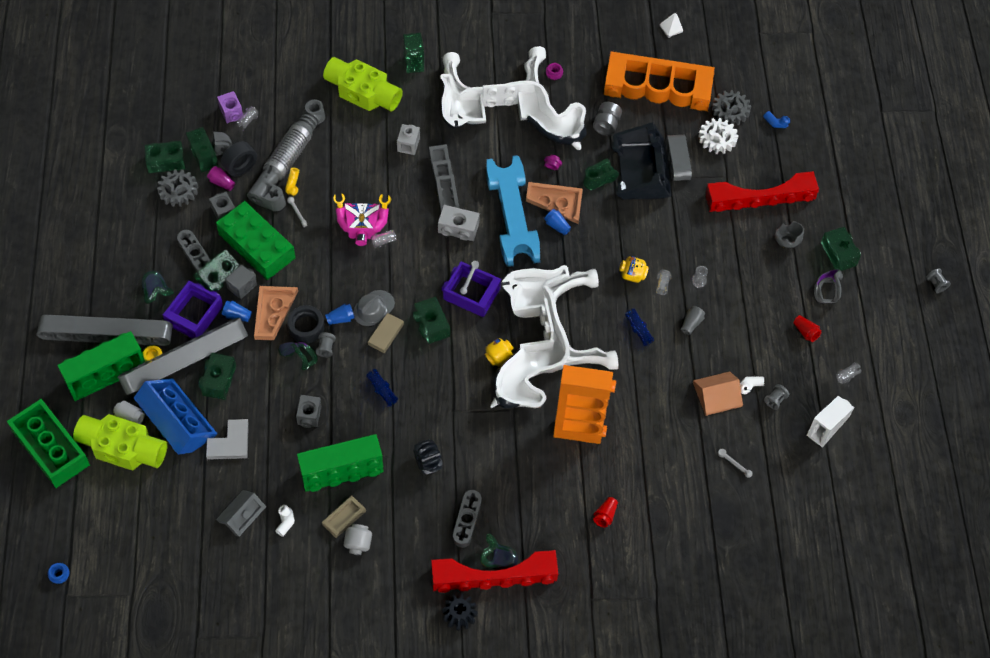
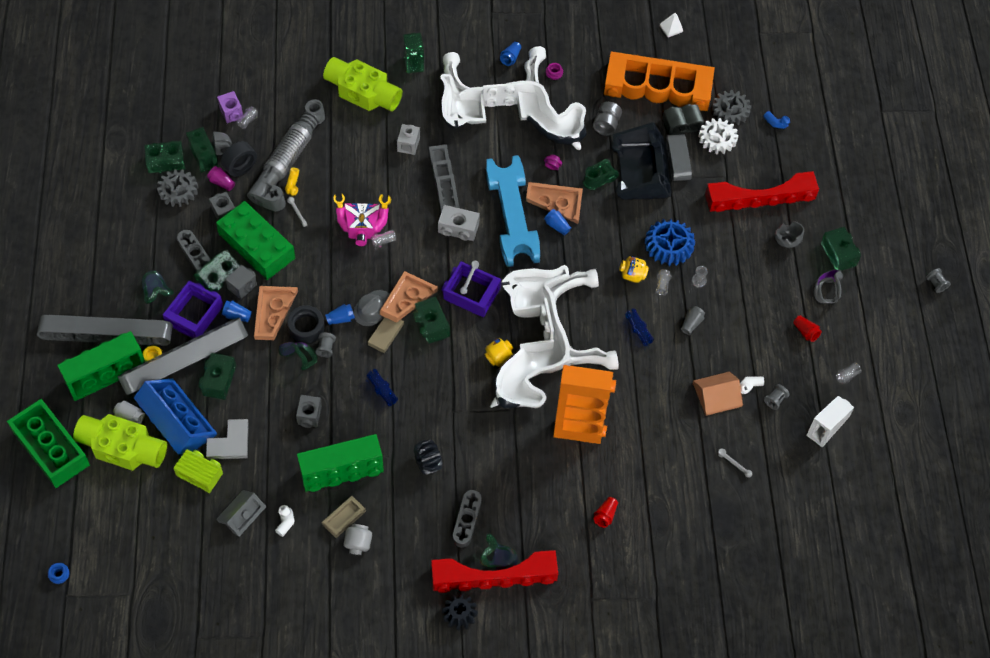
(198, 470): none -> lime brick
(405, 295): none -> nougat wing
(510, 54): none -> blue cone
(659, 246): none -> blue gear
(682, 119): none -> pearl dark grey brick

